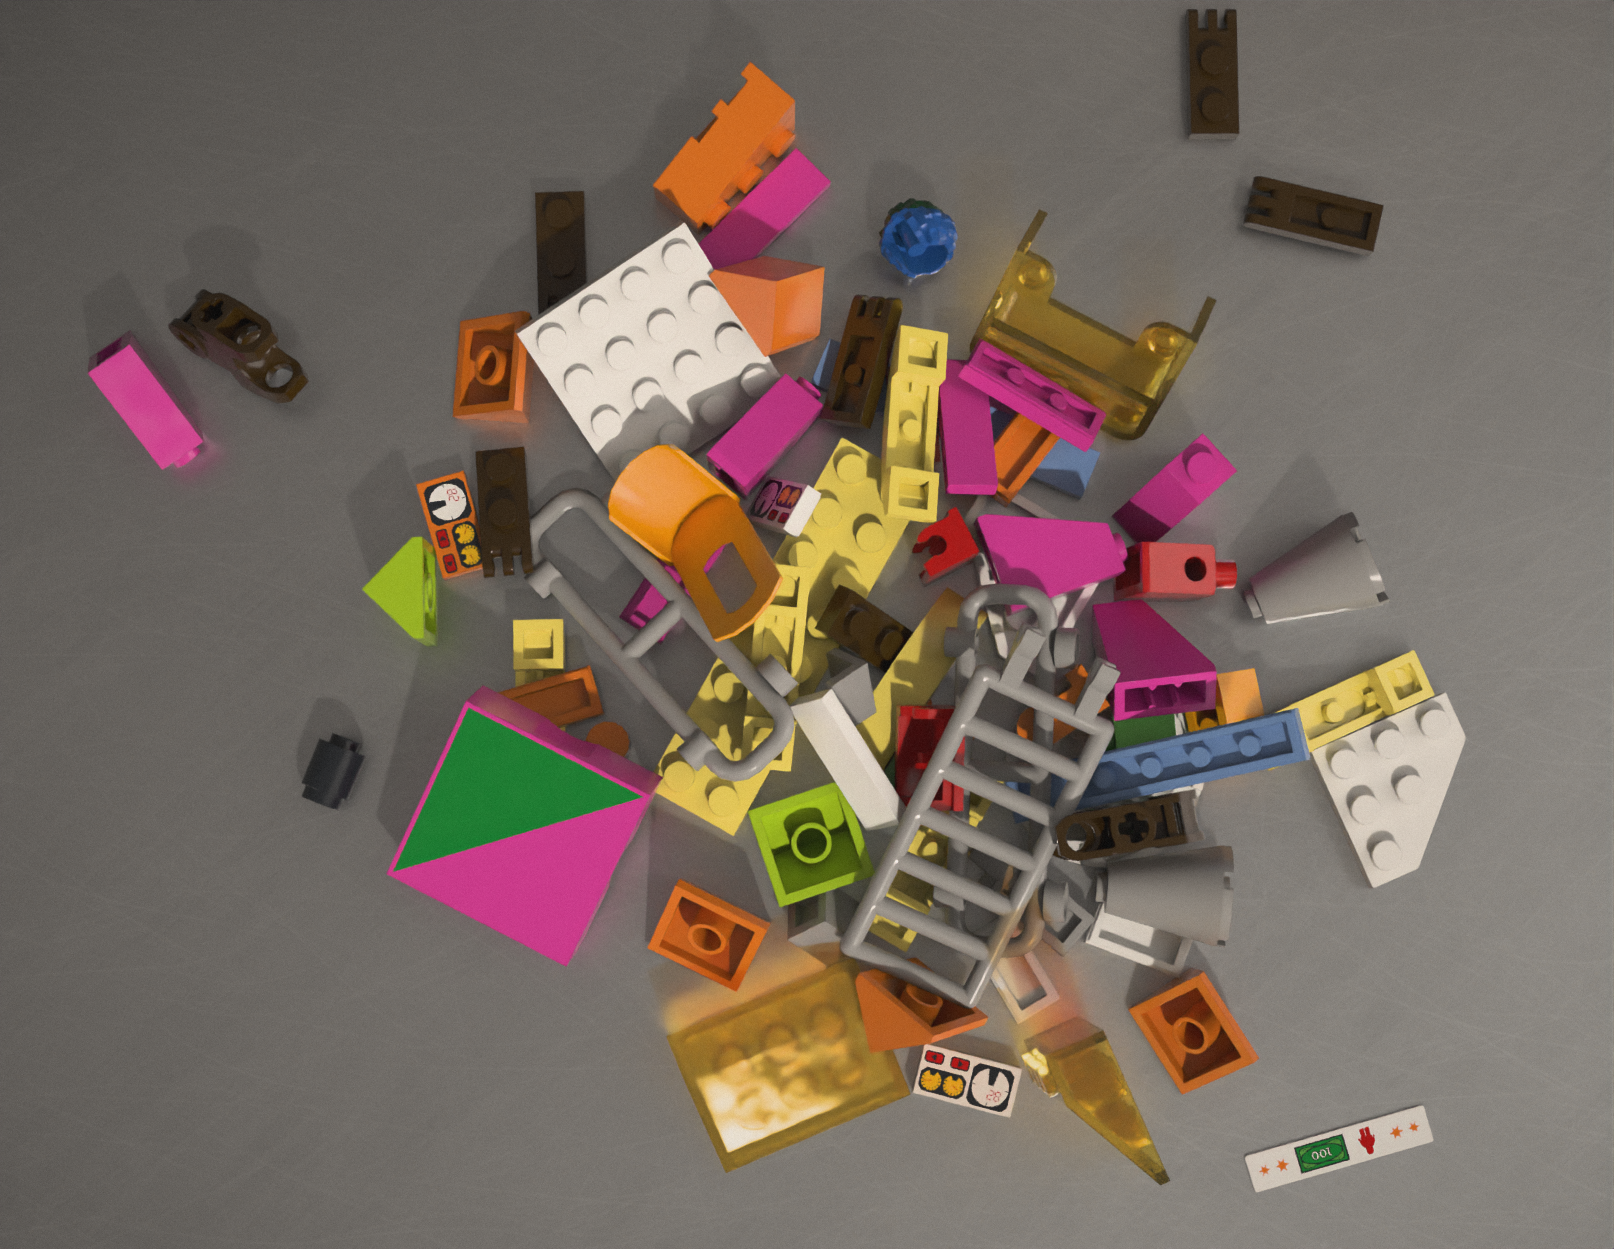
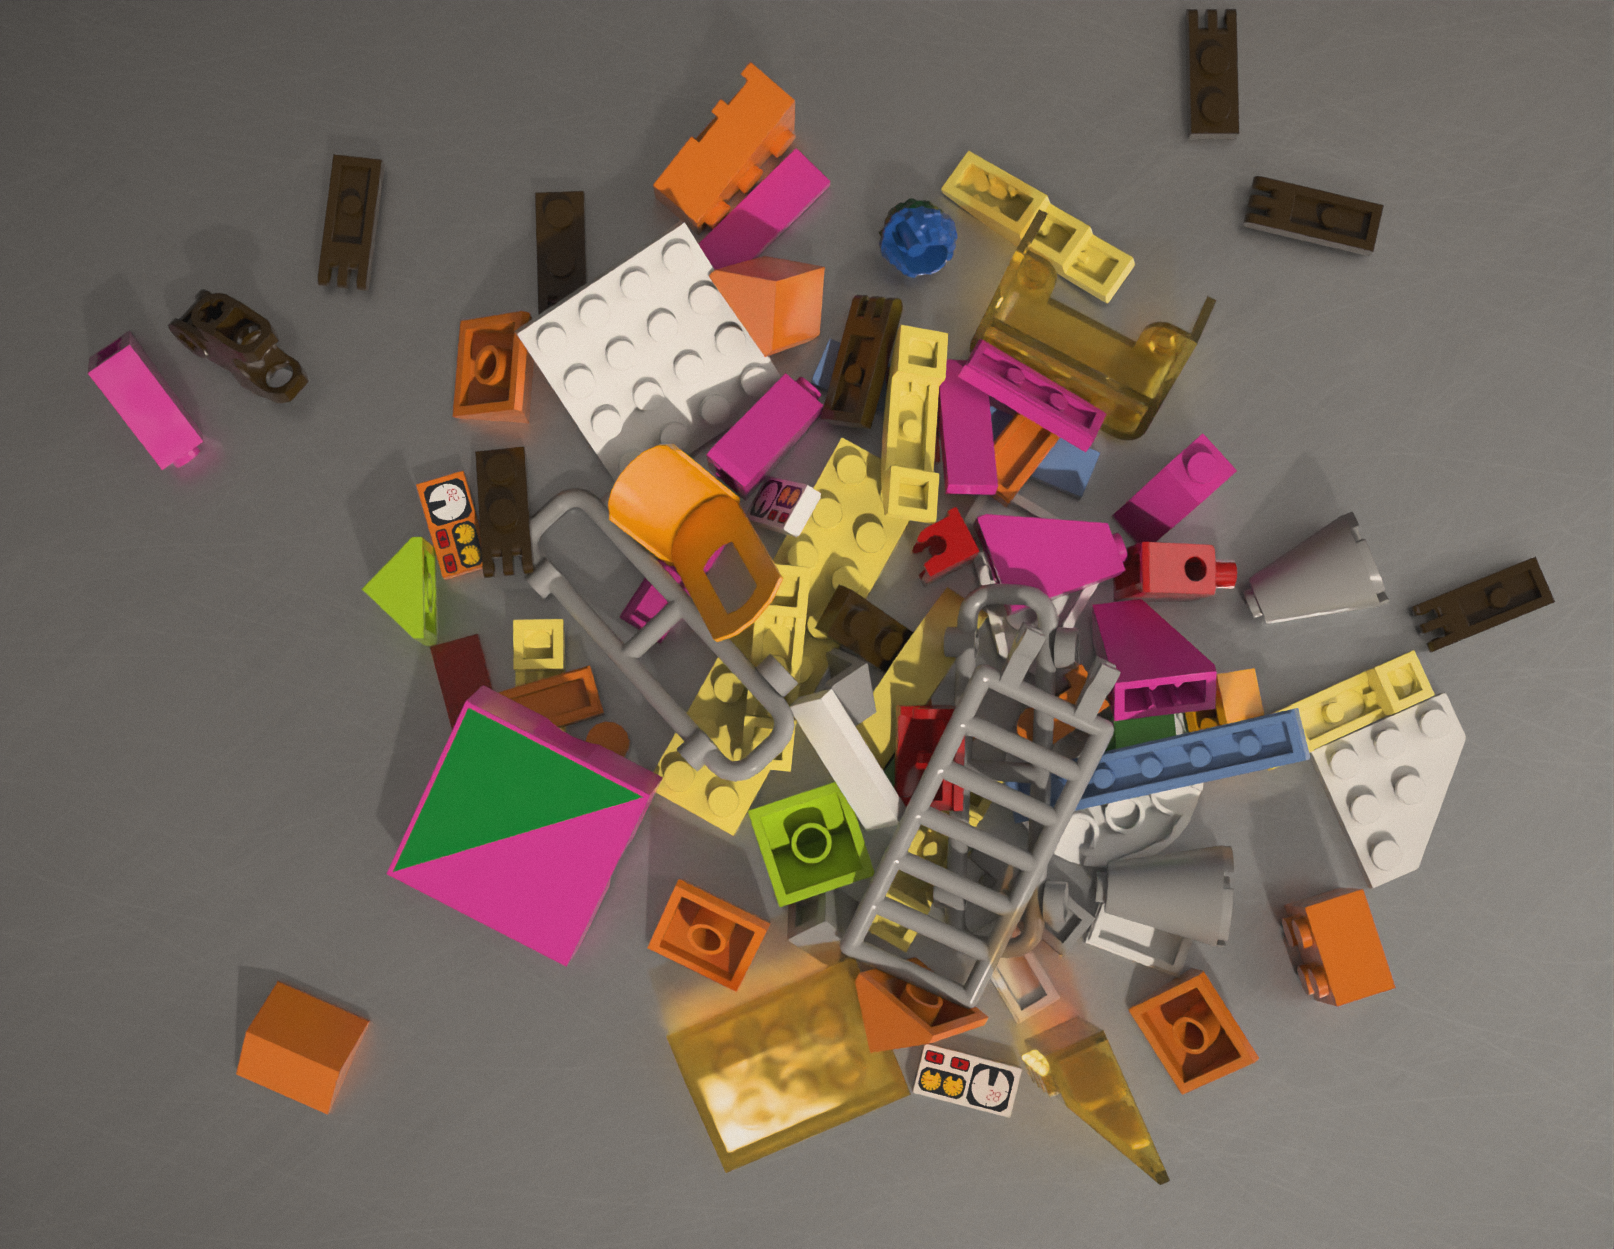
(301, 1046): none -> orange slope
(332, 771): black brick -> none
(351, 220): none -> dark brown hinge
(460, 672): none -> clear red tile
(1066, 242): none -> light yellow slope
(1151, 822): dark brown piece -> none
(1337, 946): none -> orange brick
(1339, 1148): white sticker -> none
(1485, 603): none -> dark brown hinge

